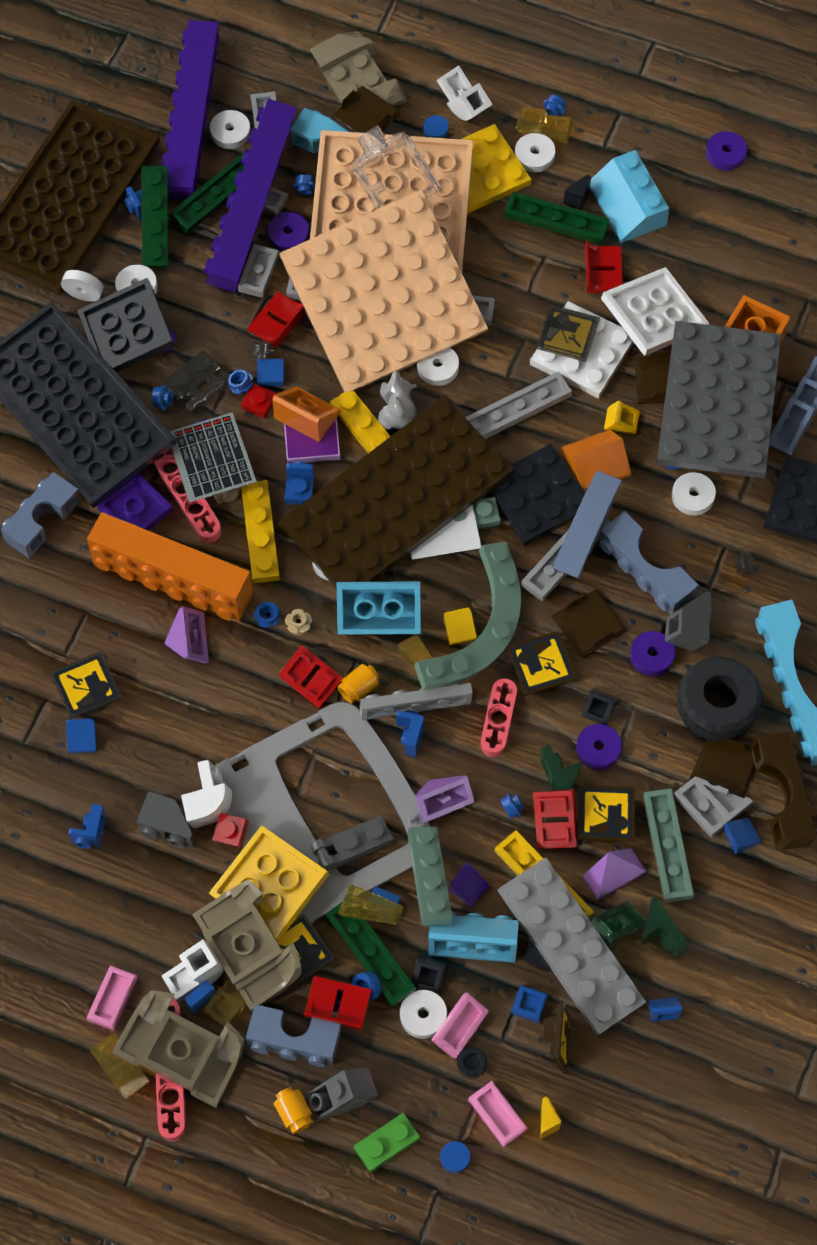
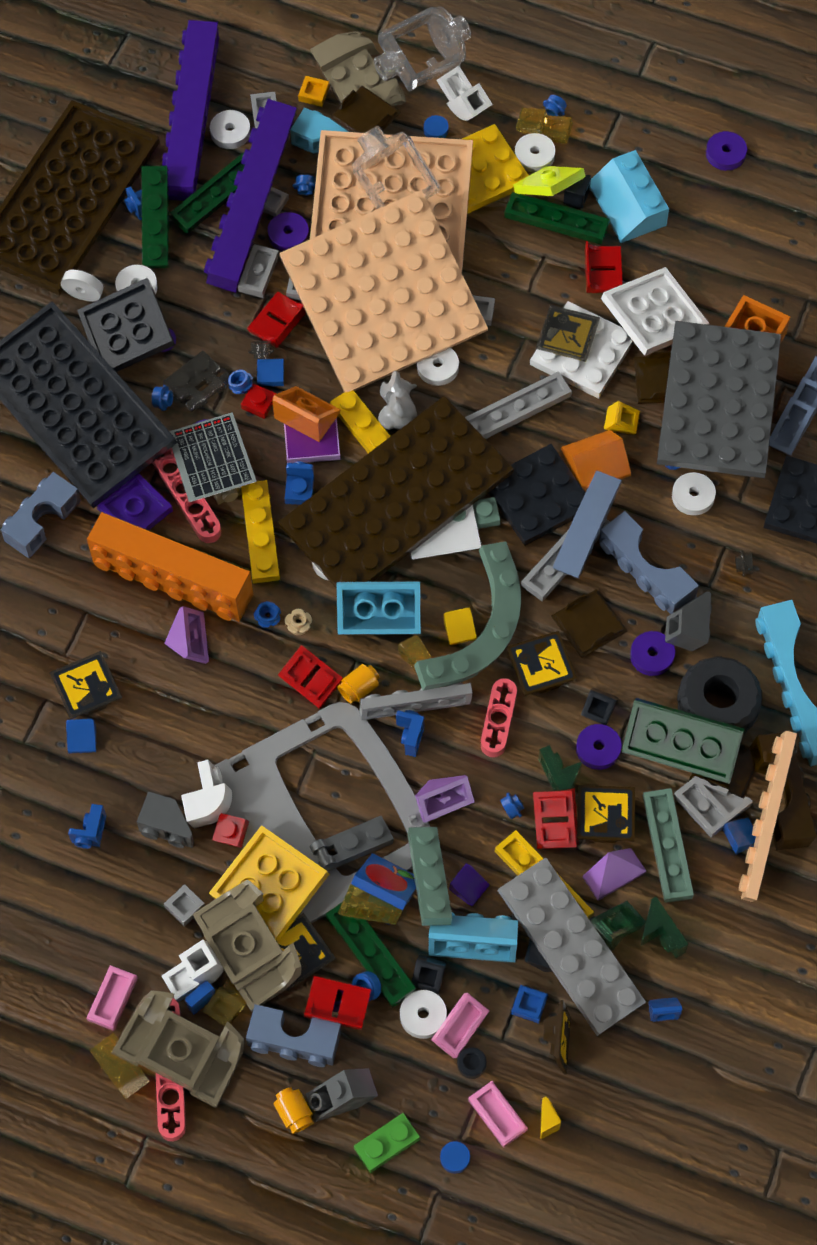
(183, 905): none -> light grey plate
(313, 91): none -> light orange plate
(385, 881): none -> blue tile
(447, 35): none -> clear piece
(549, 180): none -> neon yellow plate
(683, 740): none -> tile
(764, 827): none -> light nougat plate

